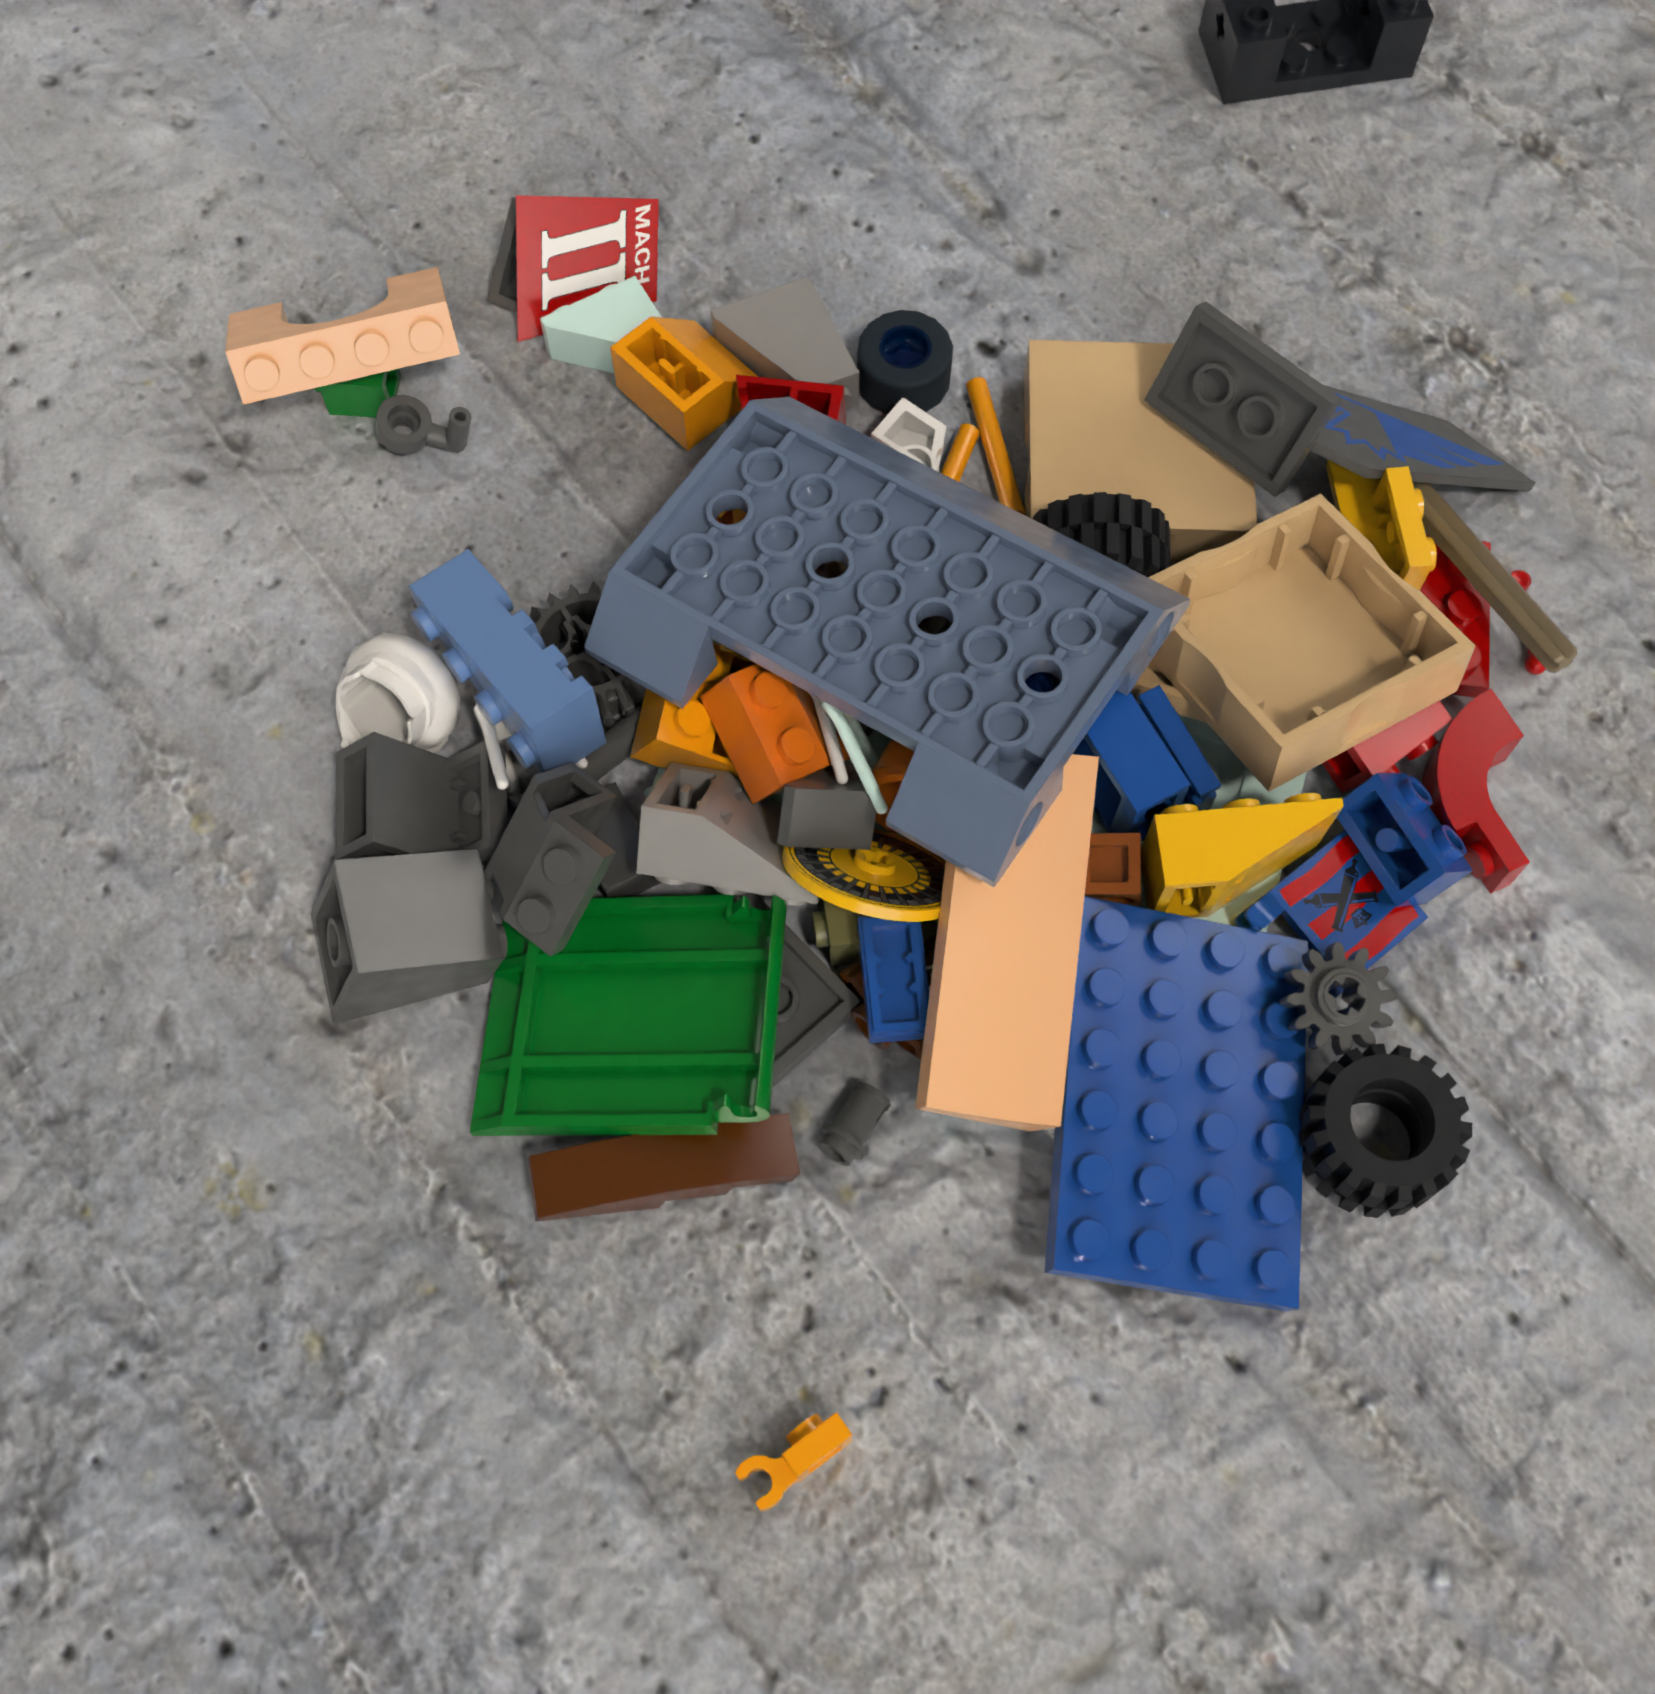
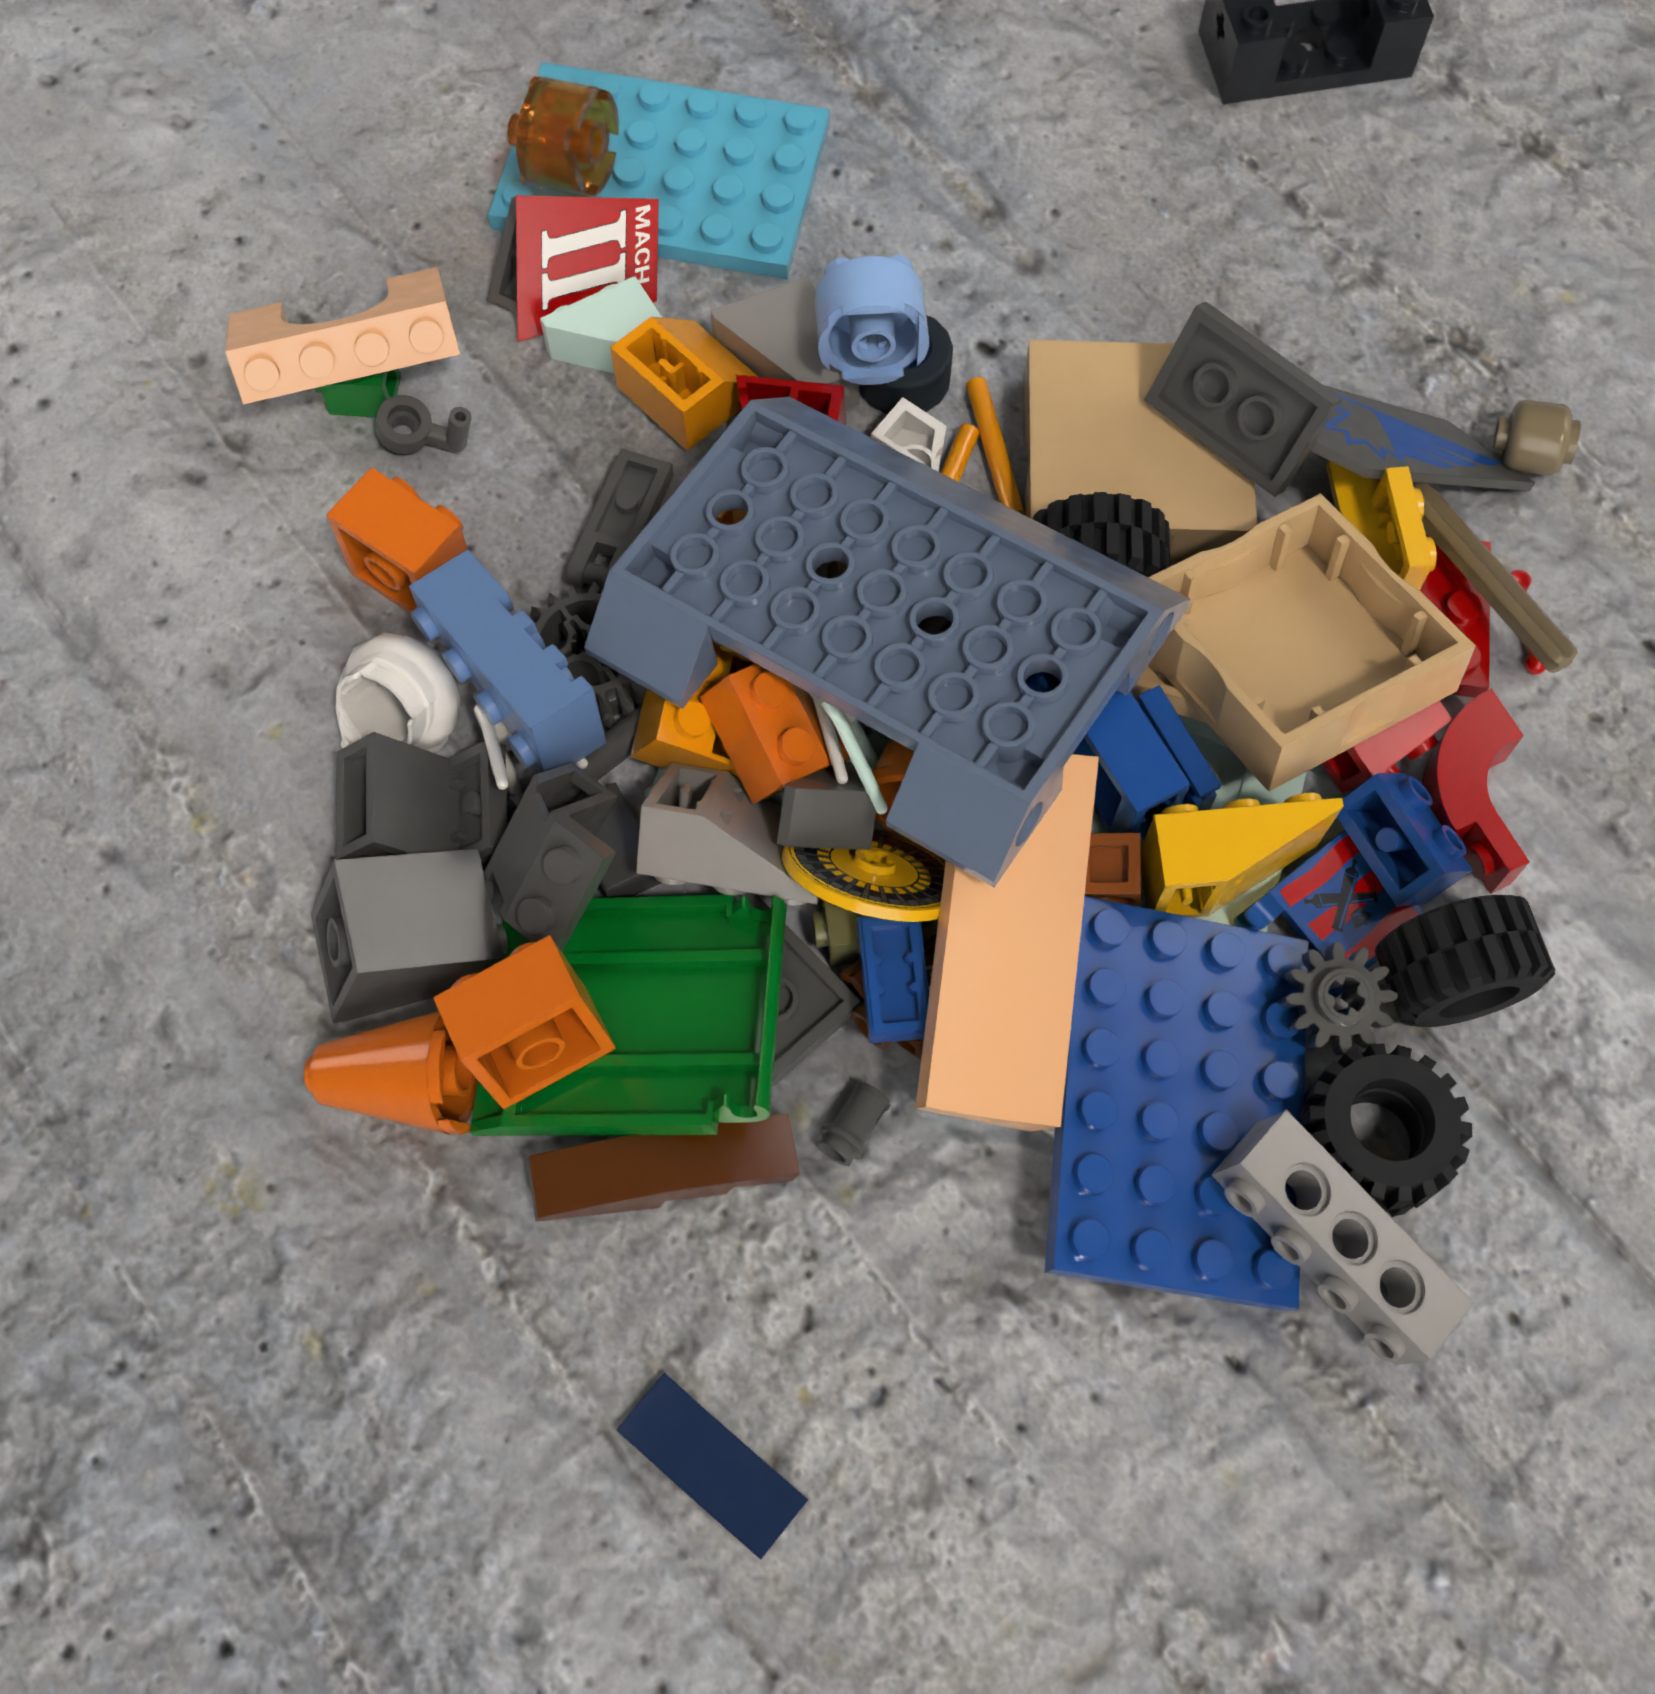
(393, 535): none -> orange brick
(396, 1074): none -> orange cone
(523, 1022): none -> orange brick
(564, 136): none -> clear orange brick
(620, 514): none -> dark grey plate
(712, 1466): none -> dark blue sticker
(722, 164): none -> medium azure plate
(811, 1446): light orange plate -> none
(871, 318): none -> light blue brick
(1421, 1297): none -> light grey brick
(1465, 960): none -> black tyre
(1537, 437): none -> dark tan head

